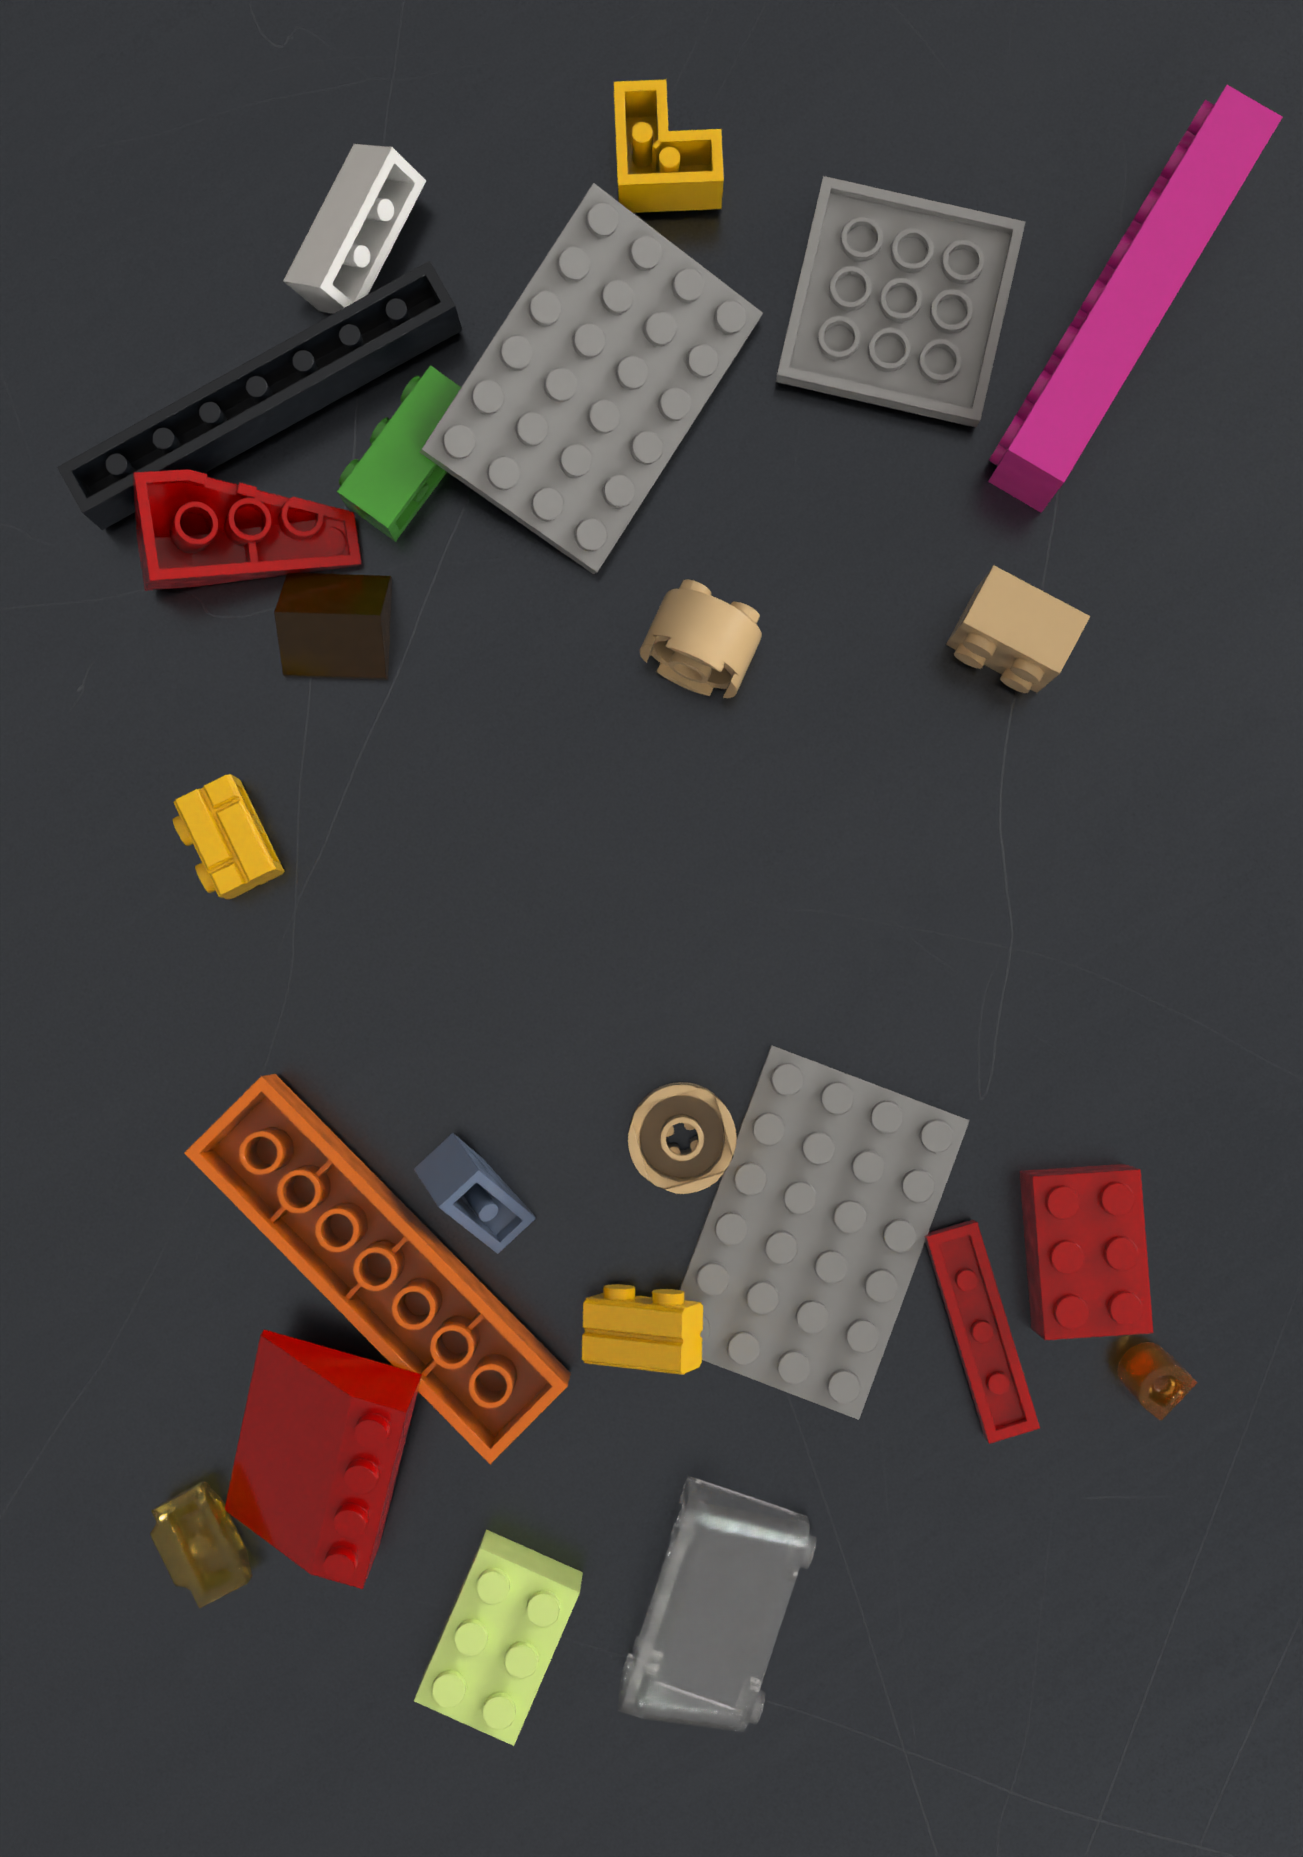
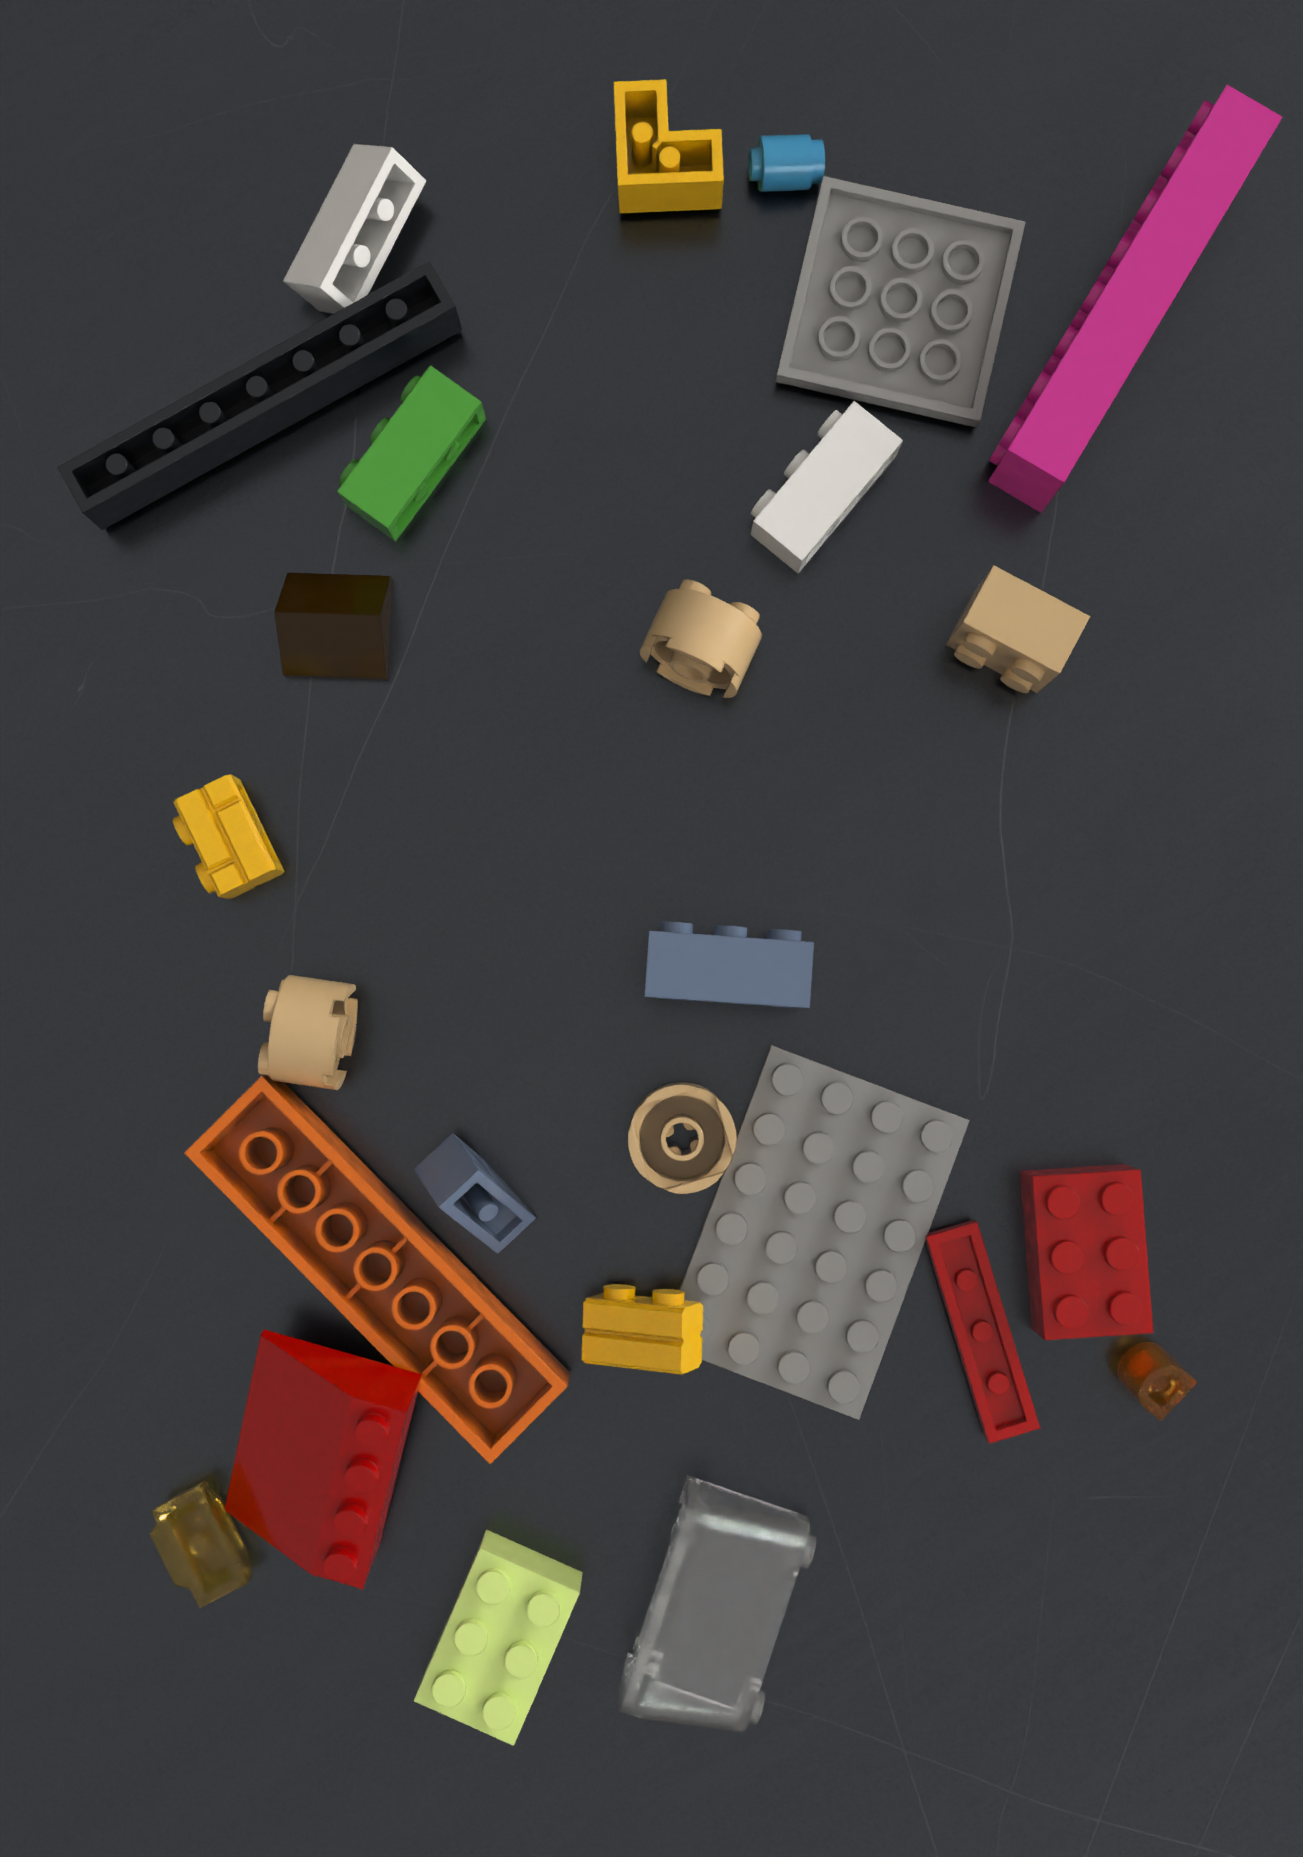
(224, 532): red wedge -> none
(308, 1031): none -> tan brick
(592, 380): light grey plate -> none
(729, 966): none -> sand blue brick
(786, 162): none -> dark azure brick
(824, 485): none -> white brick

